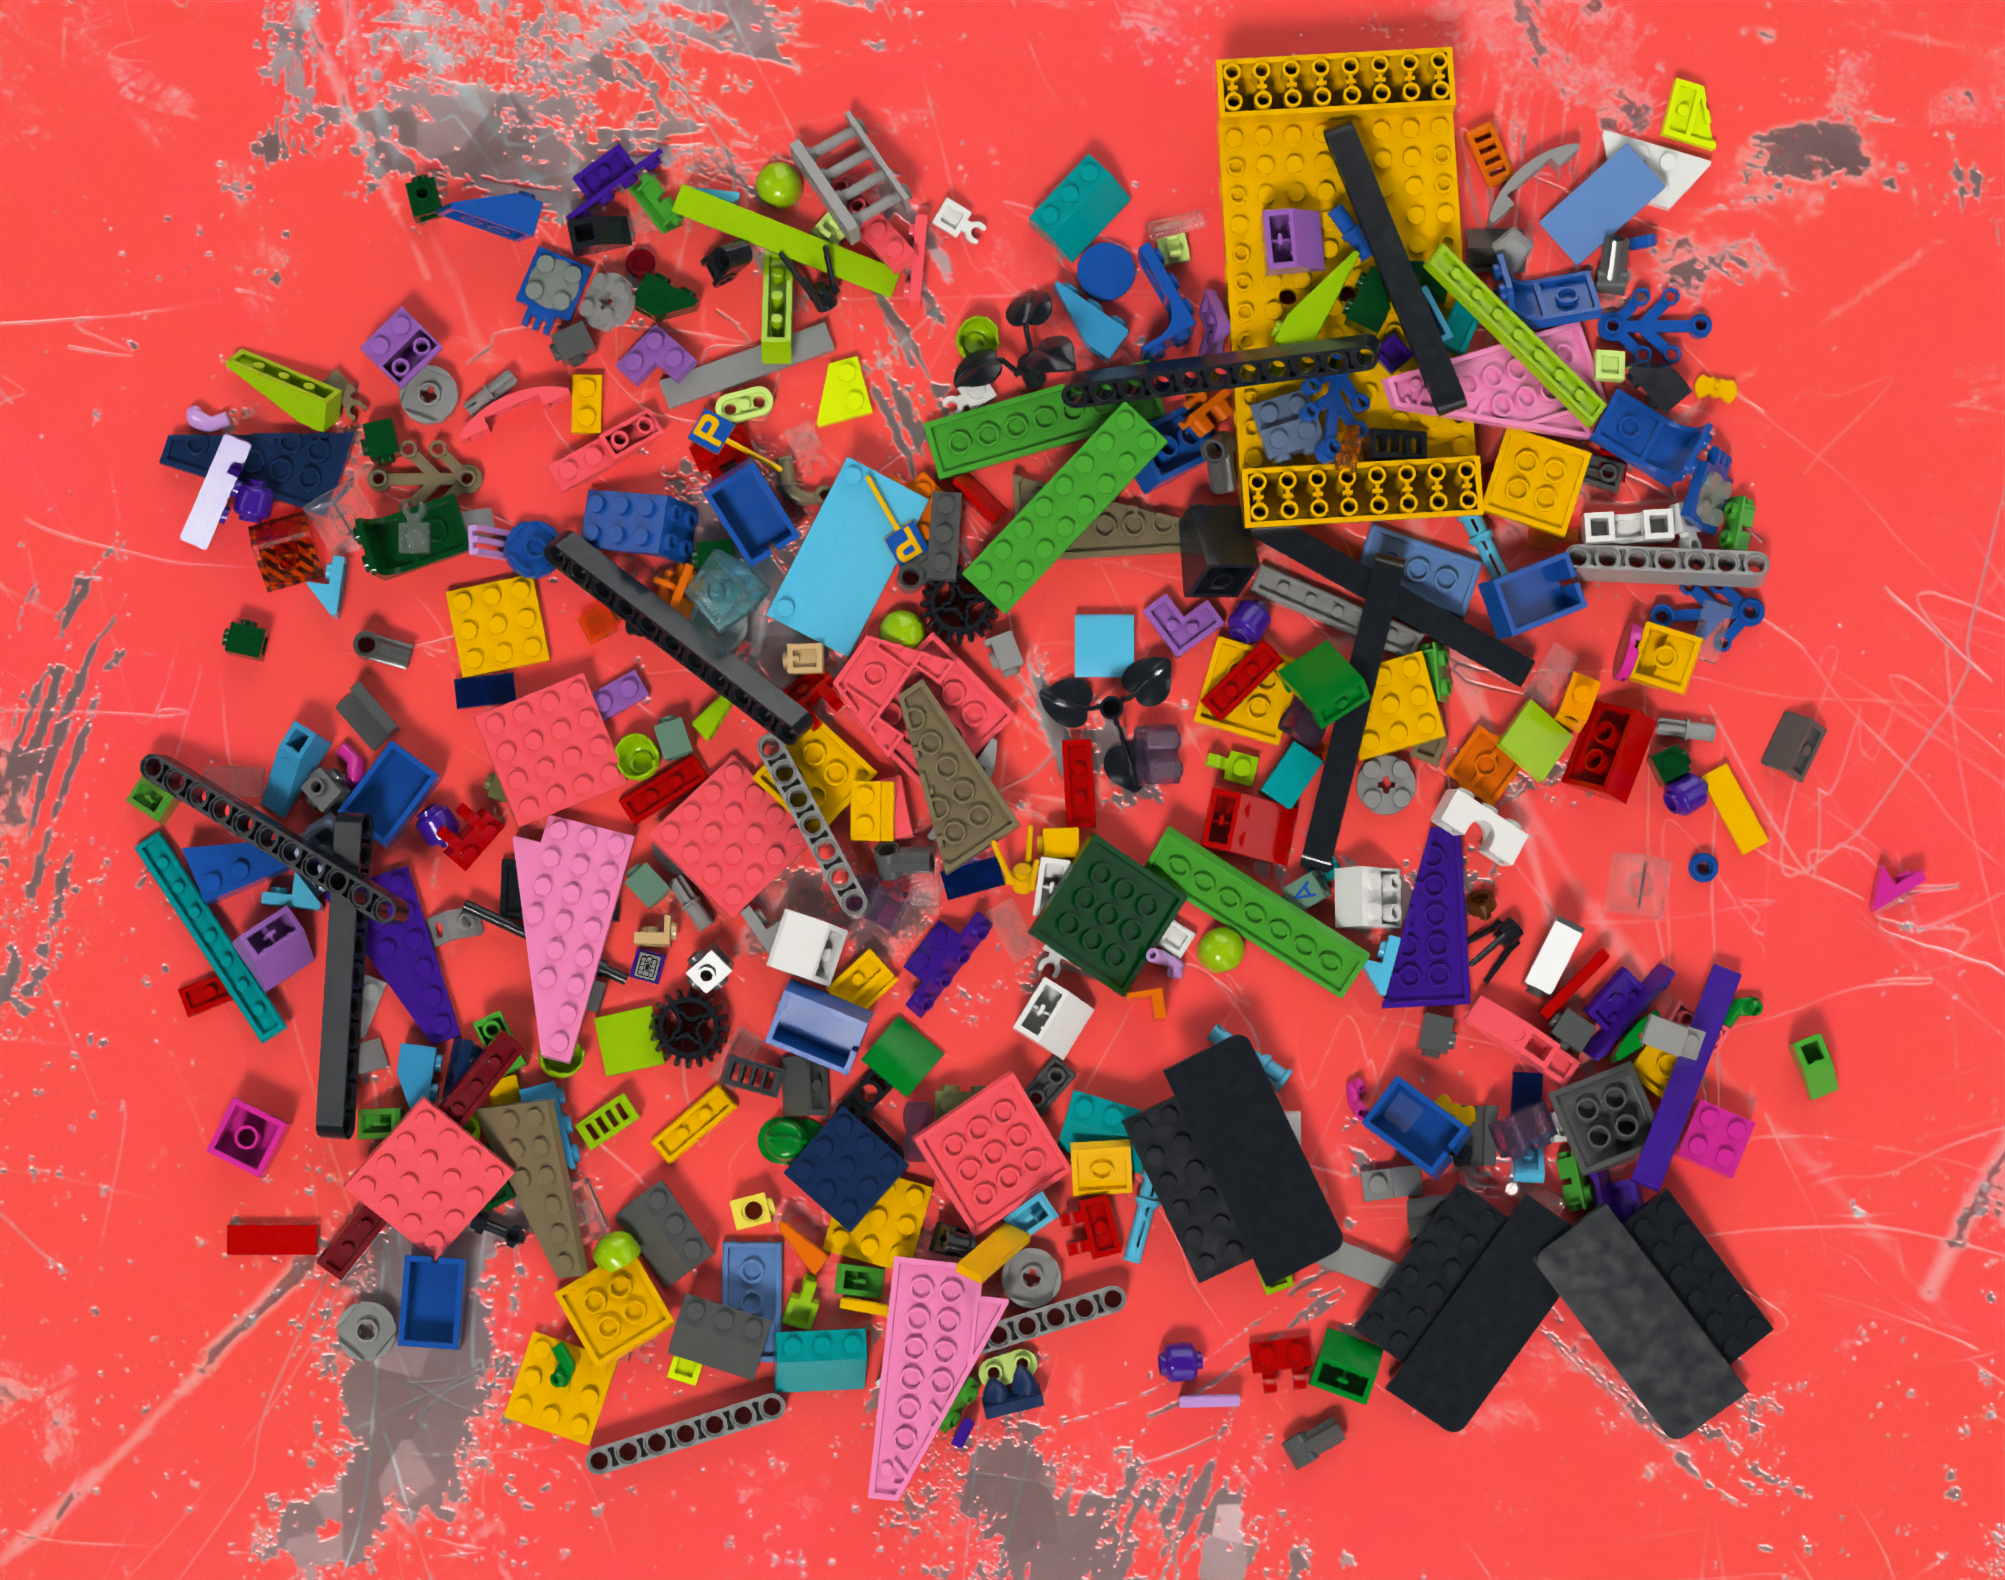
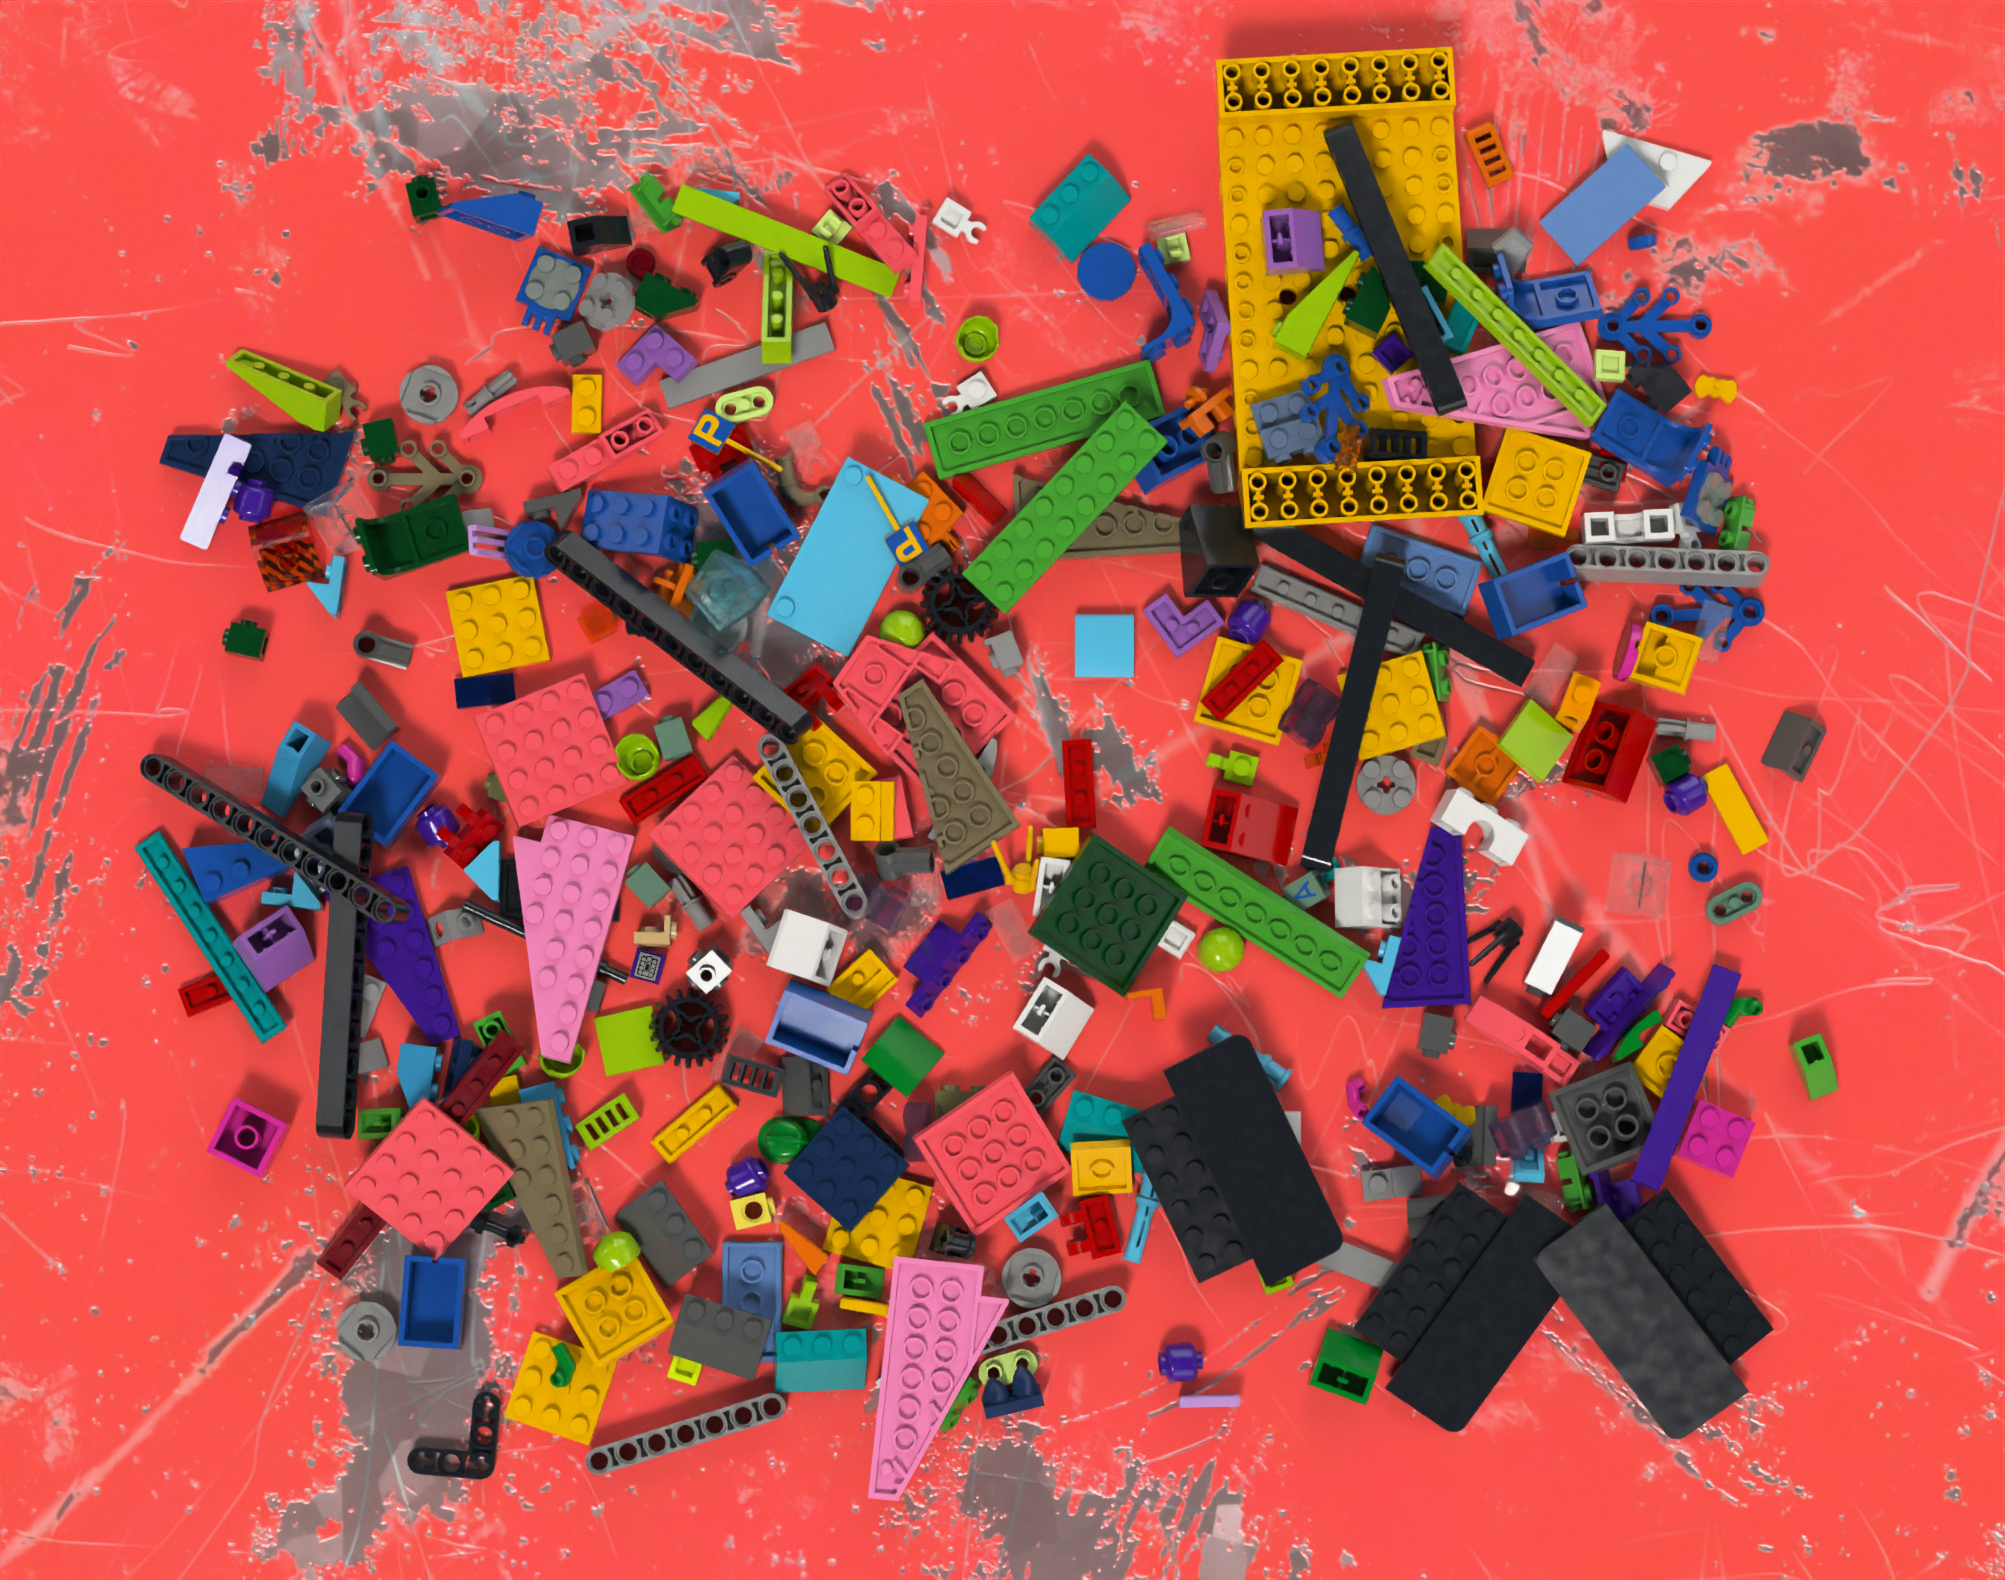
(153, 801): bright green slope -> none
(204, 422): lavender arm -> none
(272, 1239): red tile -> none
(401, 348): medium lavender slope -> none
(414, 535): clear plate -> none
(476, 1449): none -> black beam
(486, 870): none -> medium azure slope
(563, 504): none -> dark grey slope
(608, 175): dark purple bracket -> none
(747, 1177): none -> dark purple head
(779, 185): lime hair -> none
(804, 659): tan bracket -> none
(837, 200): light grey fence -> none
(843, 394): neon yellow wing -> none
(944, 536): dark grey plate -> none
(963, 1432): dark purple tile -> none
(993, 1253): yellow tile -> none
(1051, 356): black plant -> none
(1071, 698): black plant -> none
(1095, 329): dark azure slope -> none
(1157, 755): clear purple brick -> none
(1166, 959): lavender arm -> none
(1231, 362): black beam -> none
(1281, 1355): red plate -> none
(1291, 775): teal panel -> none
(1307, 1445): dark grey piece -> none
(1325, 684): green panel -> none
(1481, 903): reddish brown tile -> none
(1555, 158): light grey slope -> none
(1612, 273): dark grey piece -> none
(1672, 1037): light grey slope -> none
(1687, 116): neon yellow wing -> none
(1732, 903): none -> sand green plate
(1885, 890): dark pink slope -> none

